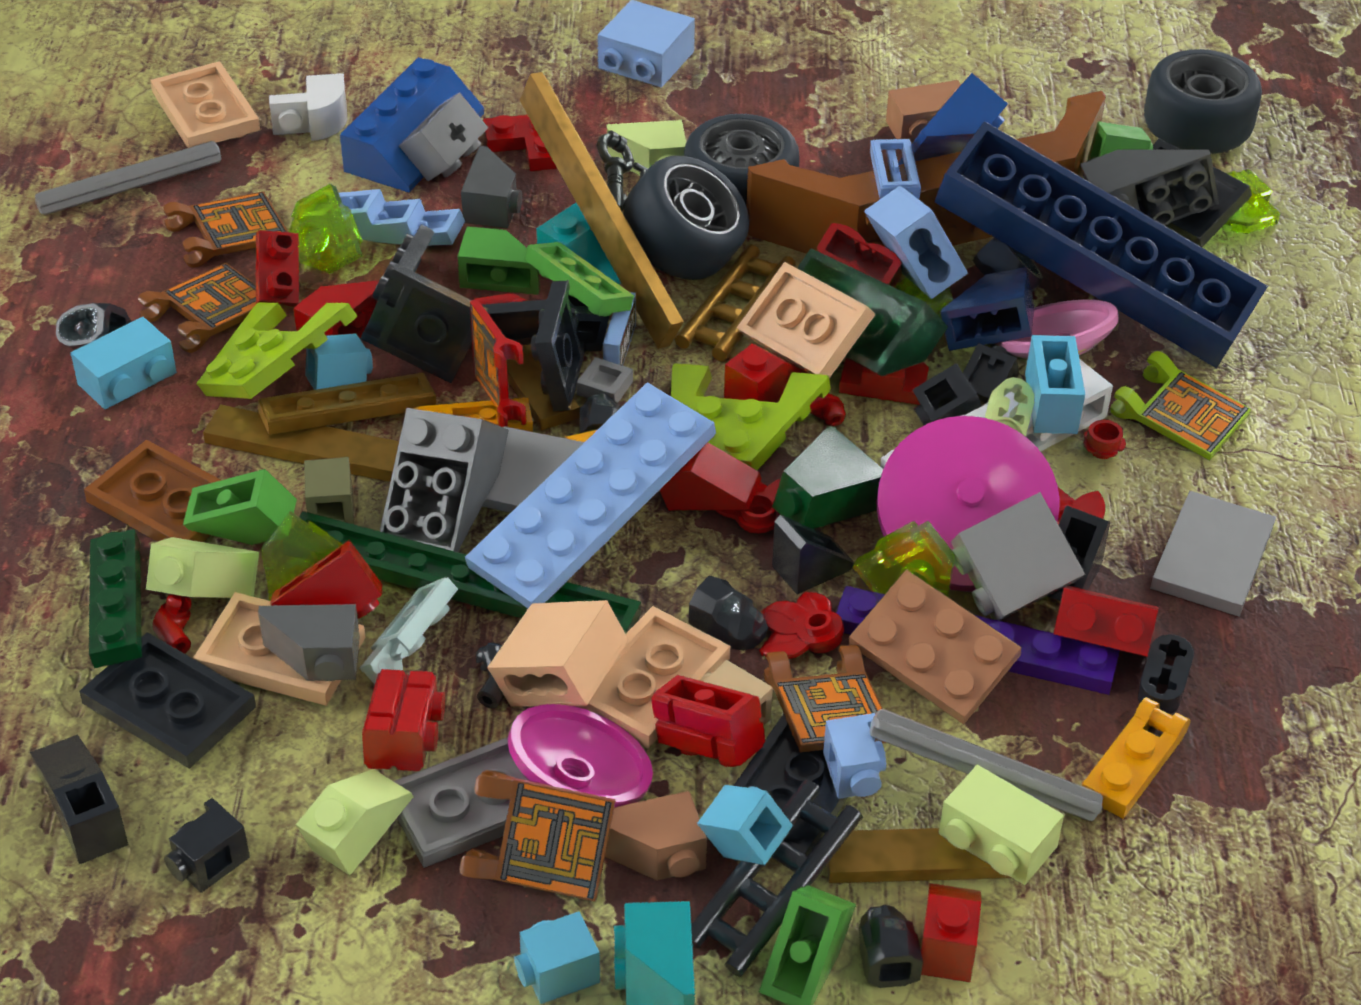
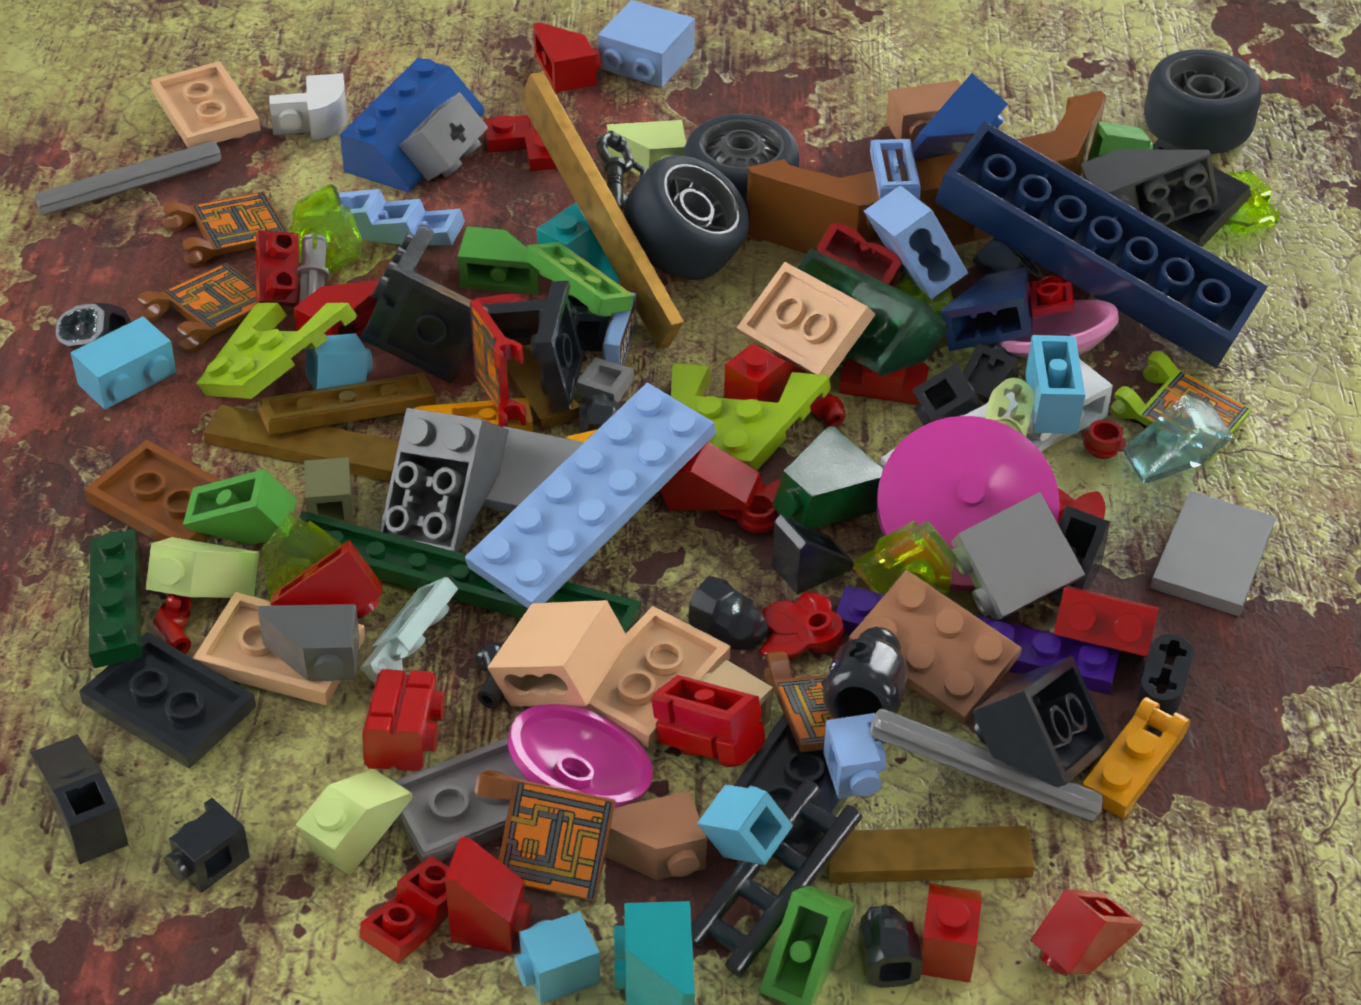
(313, 265): none -> light grey axle
(412, 914): none -> red slope
(484, 900): none -> red slope
(490, 191): dark grey slope -> none
(565, 57): none -> red slope
(714, 306): pearl gold bar -> none
(866, 675): none -> black piece
(1000, 824): yellowish green brick -> none
(1044, 723): none -> black slope
(1051, 296): none -> red slope
(1083, 931): none -> red slope
(1177, 440): none -> clear light blue slope

